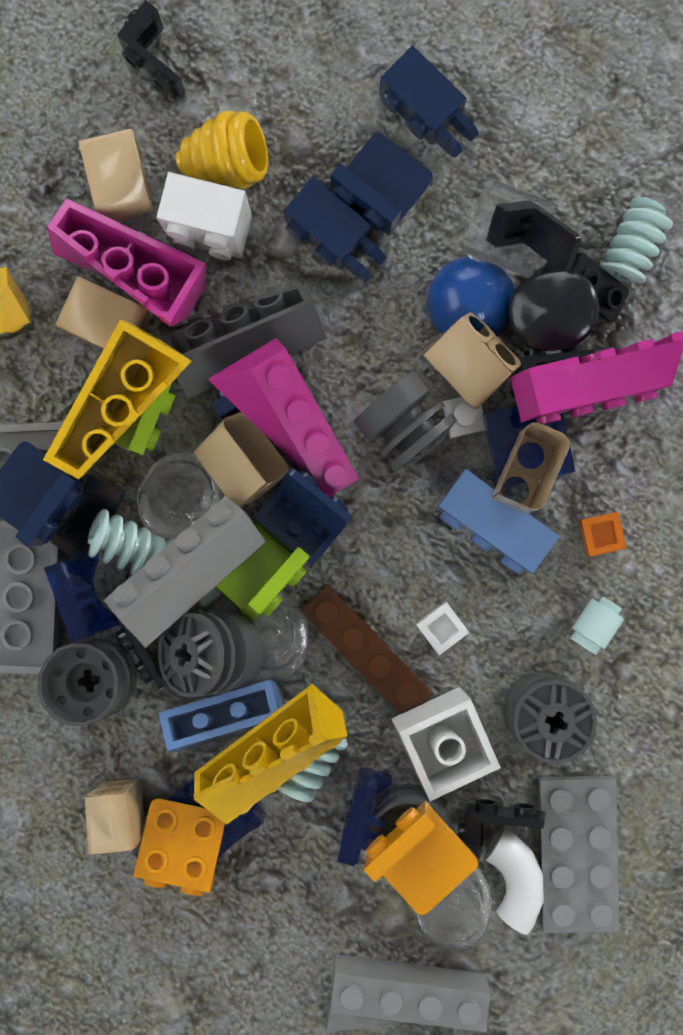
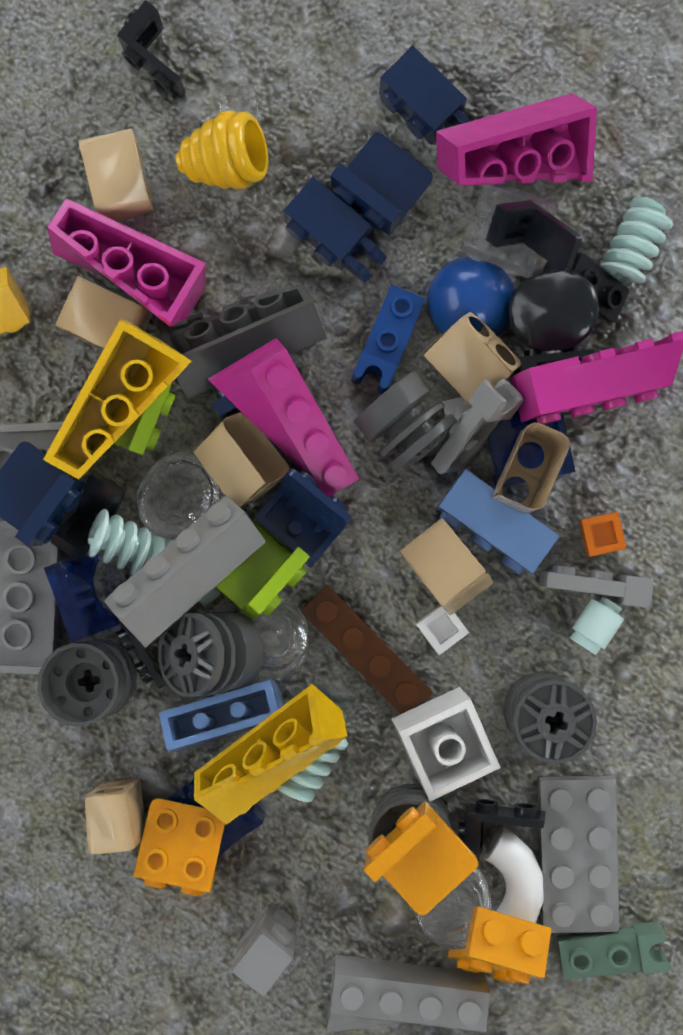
(204, 216): white brick -> none
(265, 949): none -> light grey brick
(356, 828): clear blue piece -> none
(389, 337): none -> blue plate
(446, 566): none -> tan piece
(476, 424): none -> light grey plate
(504, 946): none -> light orange bracket
(522, 145): none -> dark pink wedge
(613, 952): none -> sand green plate
(626, 589): none -> light grey plate

